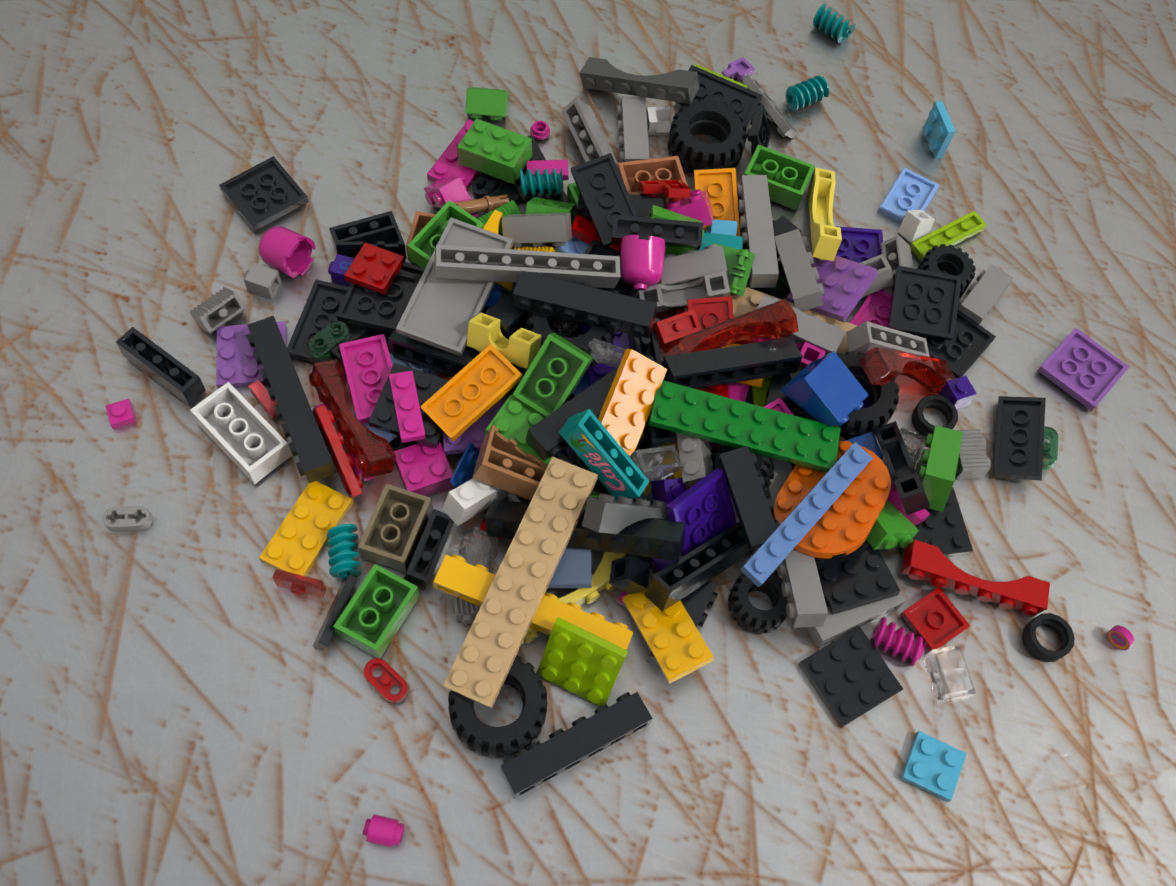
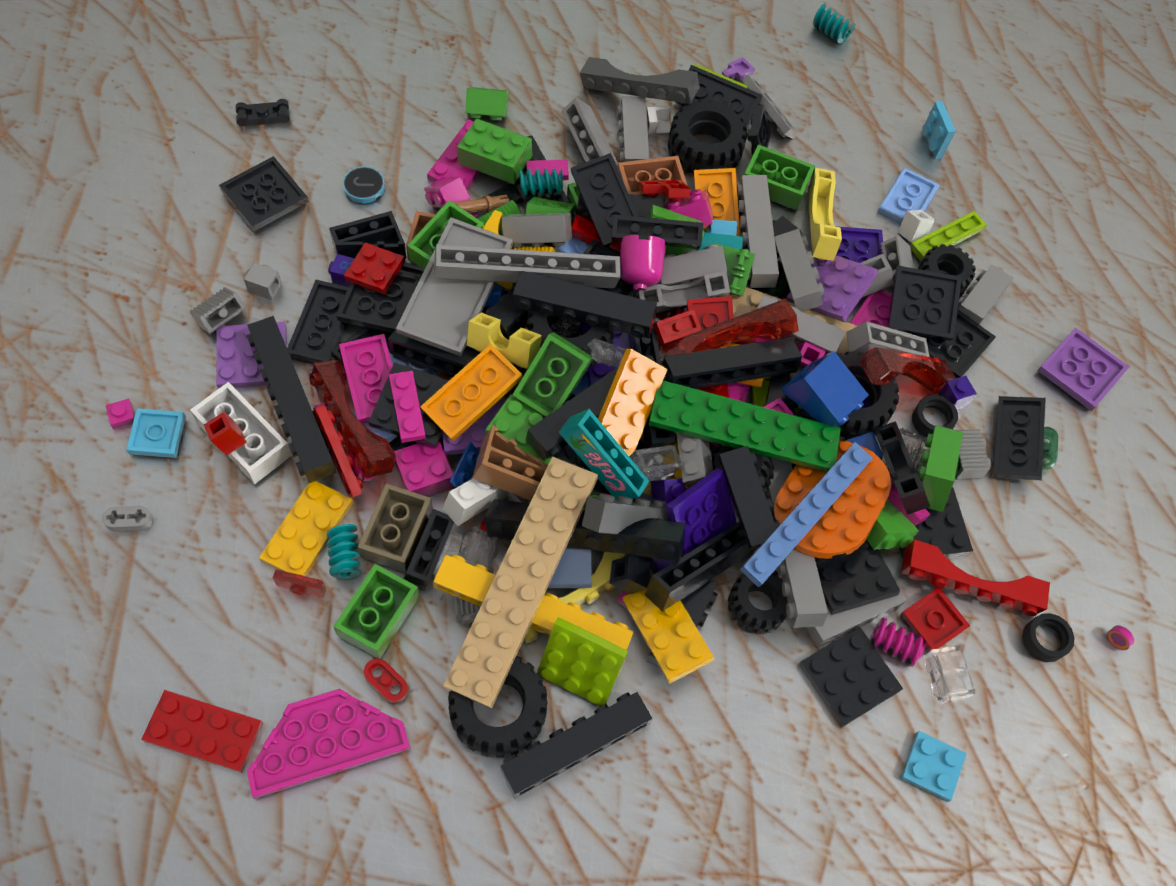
(156, 433): none -> medium azure plate
(161, 366): black brick -> none
(202, 731): none -> red plate
(225, 433): none -> red brick
(262, 113): none -> black plate
(262, 396): coral beam -> none
(286, 251): dark pink cylinder -> none
(322, 739): none -> dark pink plate
(329, 339): clear green plate -> none
(336, 609): black tile -> none
(363, 184): none -> black tile
(383, 831): dark pink brick -> none
(485, 181): black beam -> none
(540, 130): dark pink plate -> none
(806, 93): teal piece -> none

